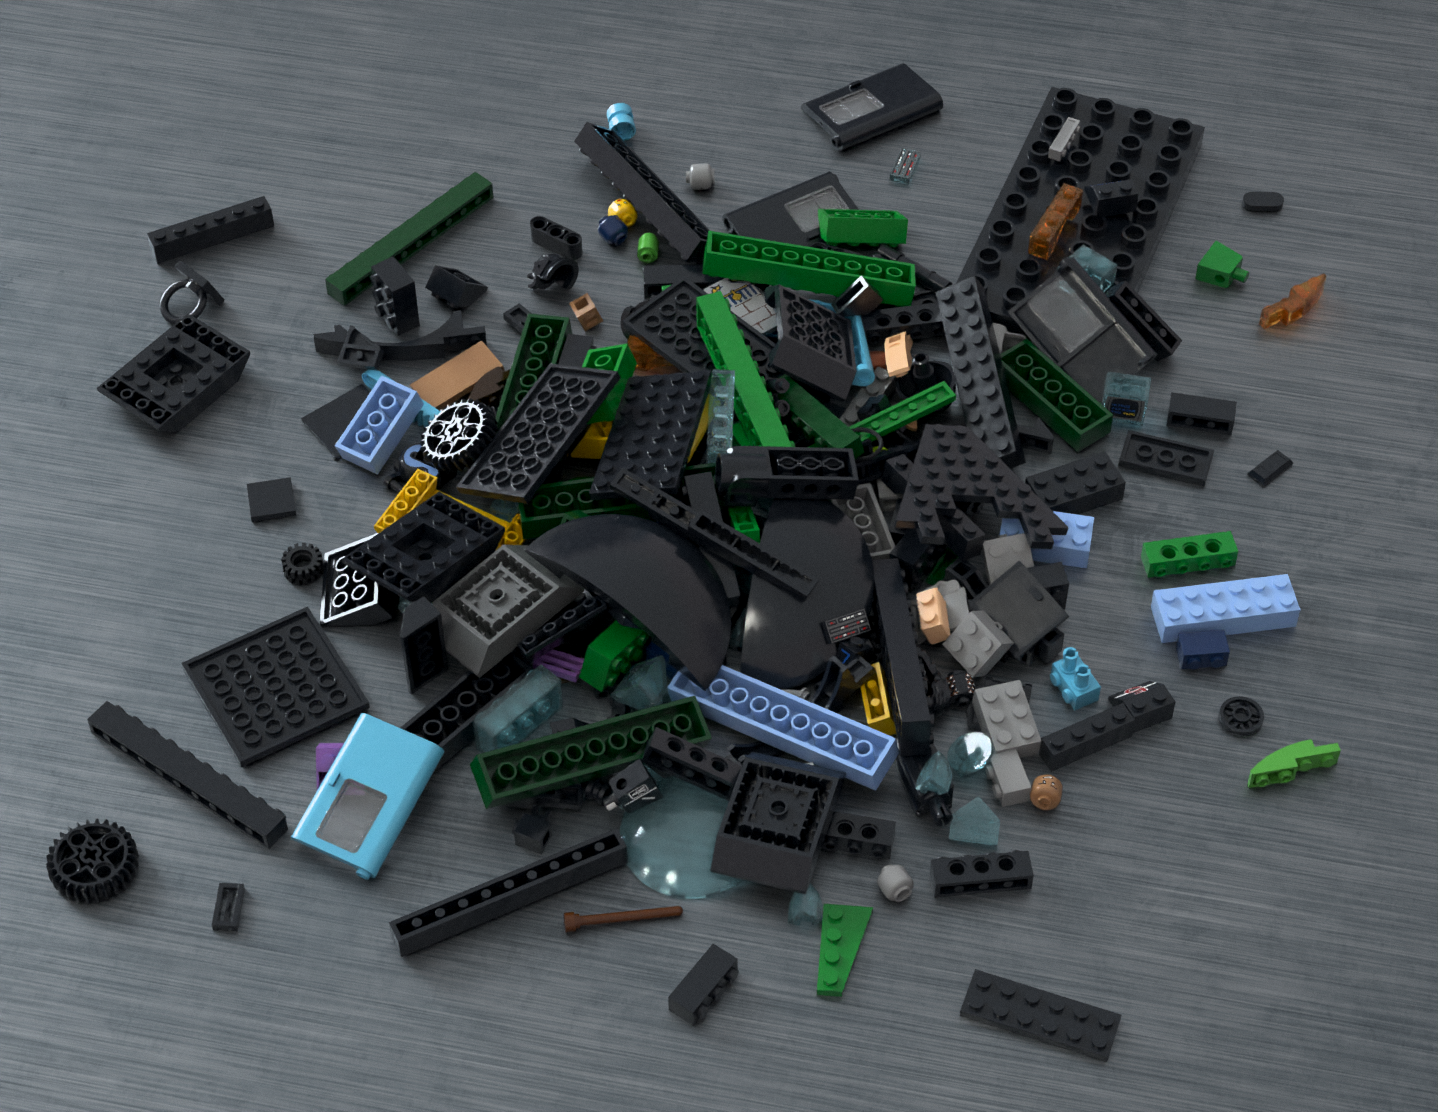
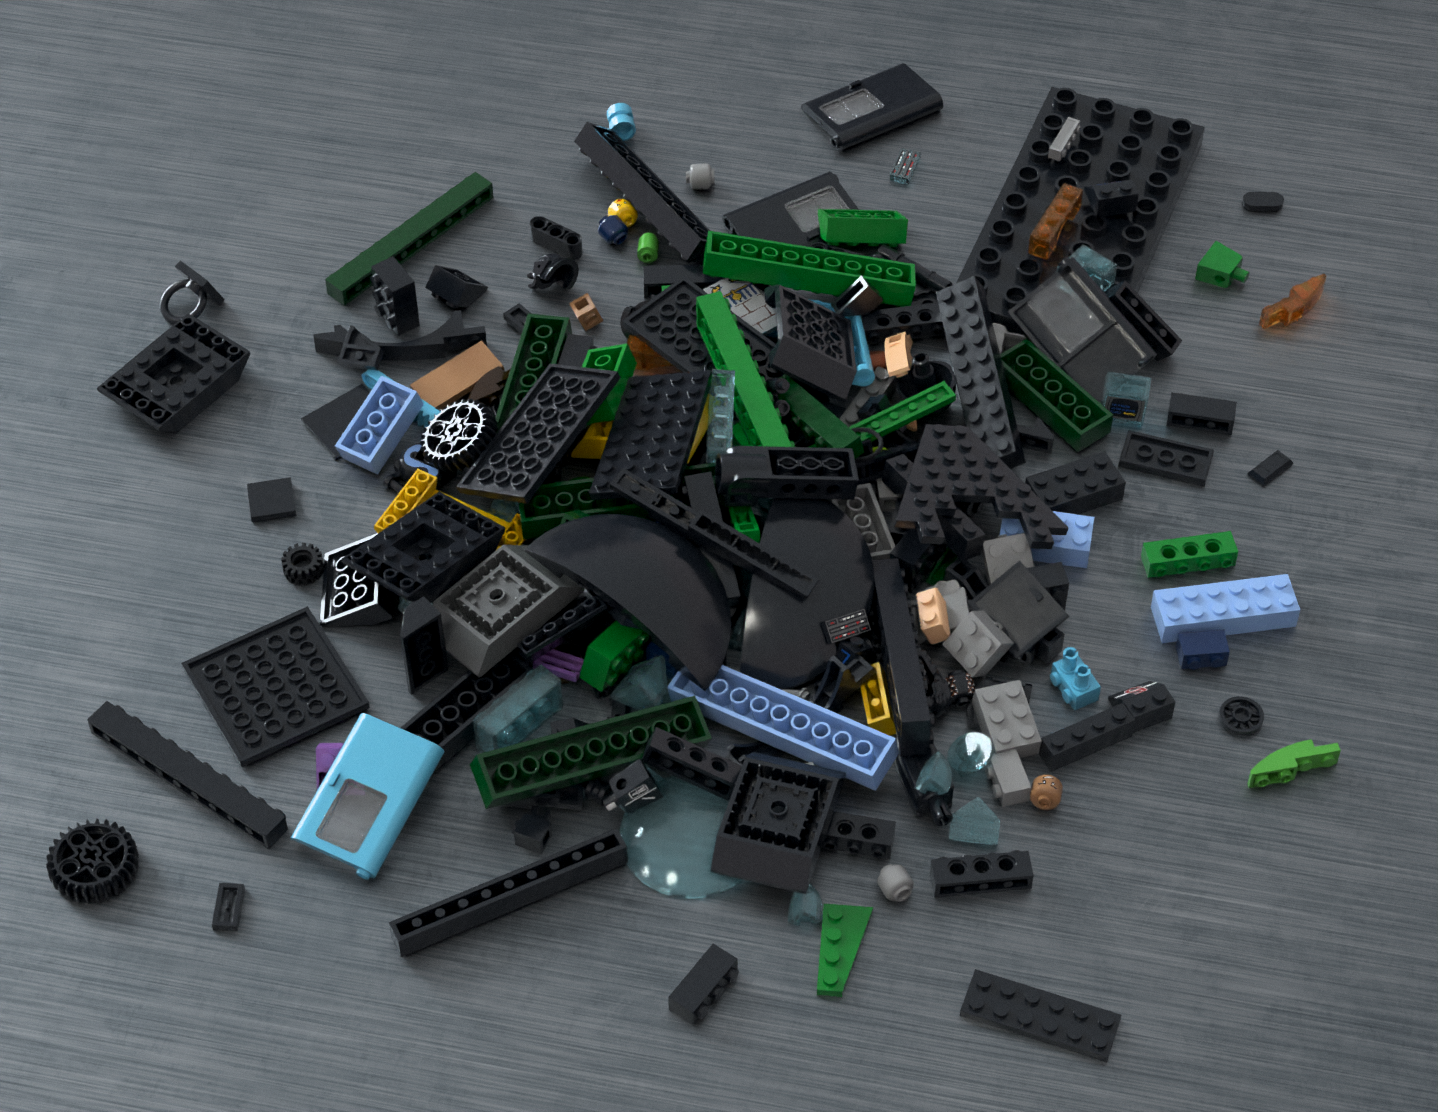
(210, 229): black brick -> none
(574, 921): reddish brown piece -> none

